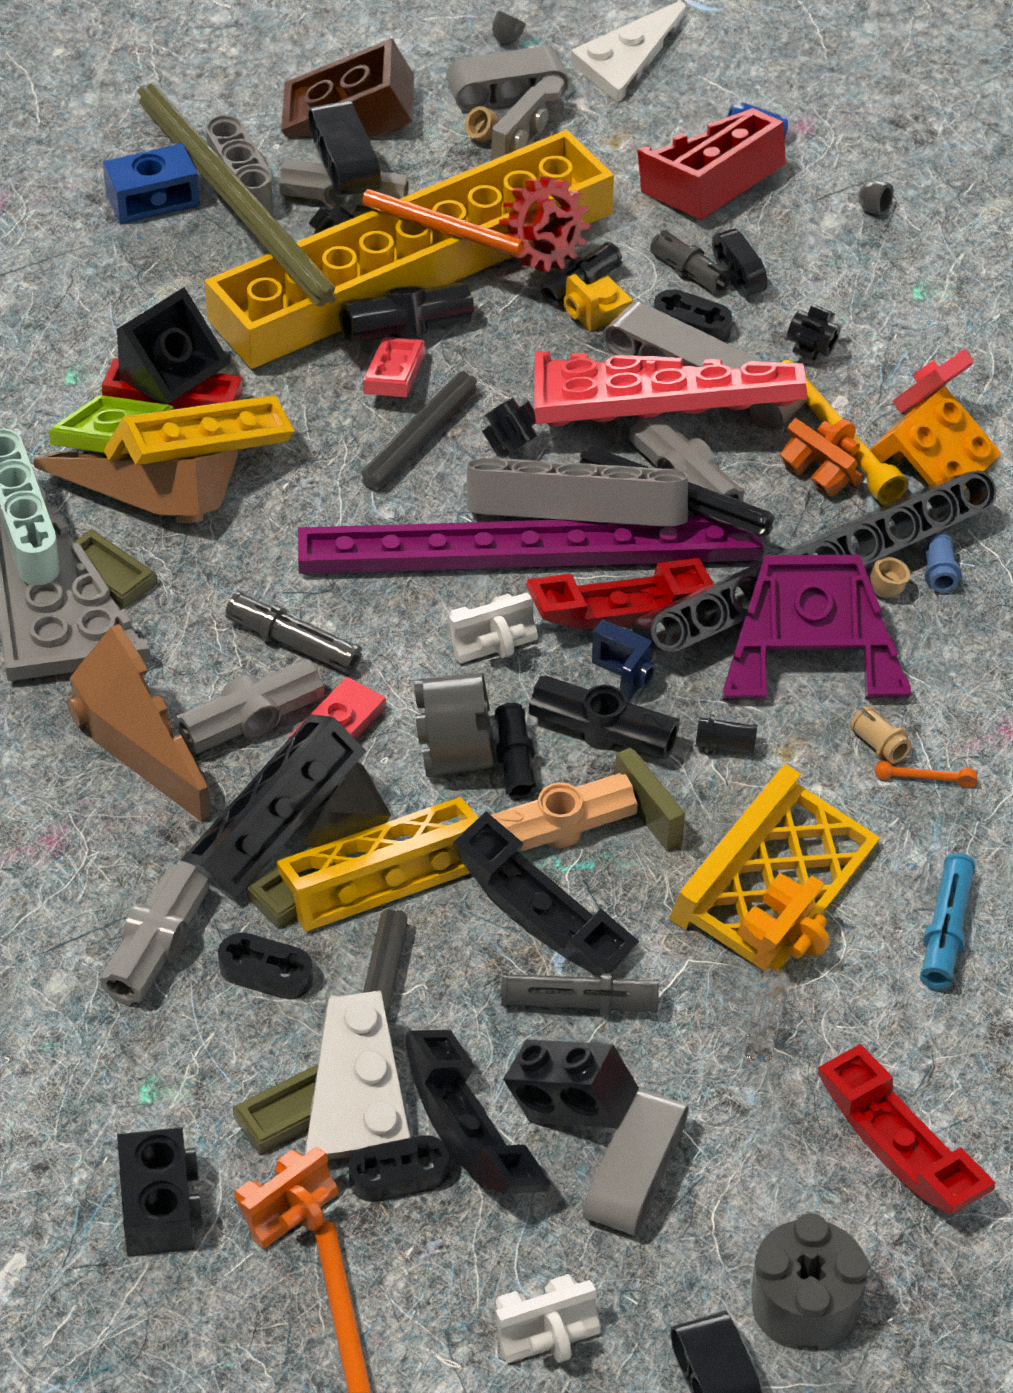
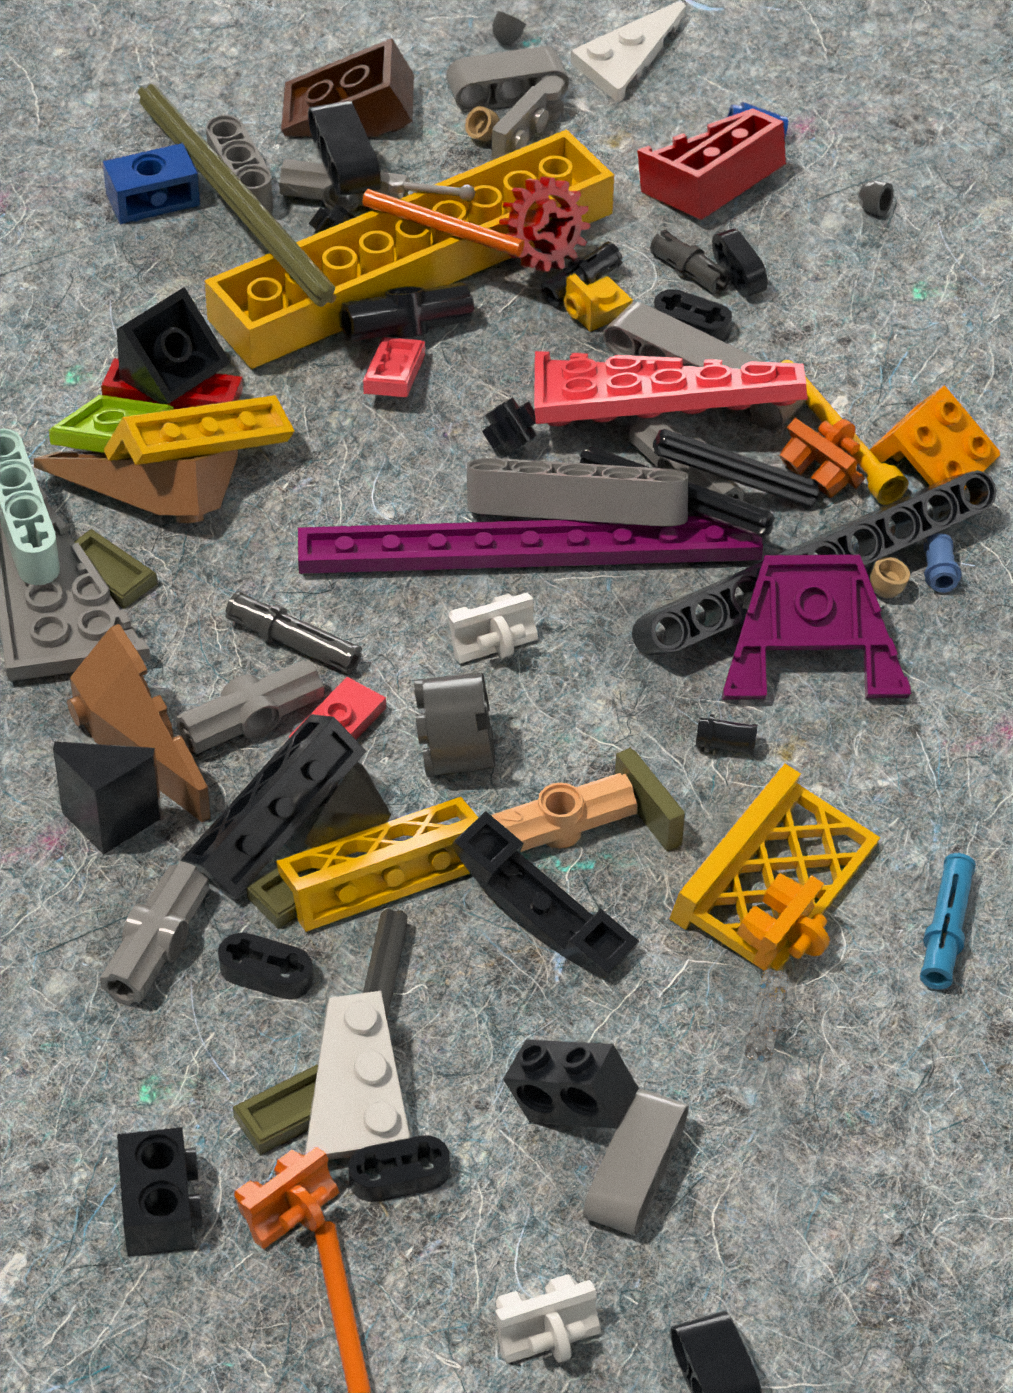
(108, 790): none -> black slope
(398, 185): none -> light grey hinge
(419, 431): dark grey axle -> none
(440, 1077): black slope -> none
(515, 751): black pin -> none
(604, 716): black piece -> none
(617, 602): red slope -> none
(623, 654): dark blue bracket -> none
(643, 993): dark grey pin -> none
(735, 467): none -> black axle
(808, 1283): dark grey brick -> none
(813, 332): black gear -> none
(889, 742): tan pin -> none
(898, 1136): red slope -> none
(932, 378): coral plate -> none
(965, 777): orange hinge -> none

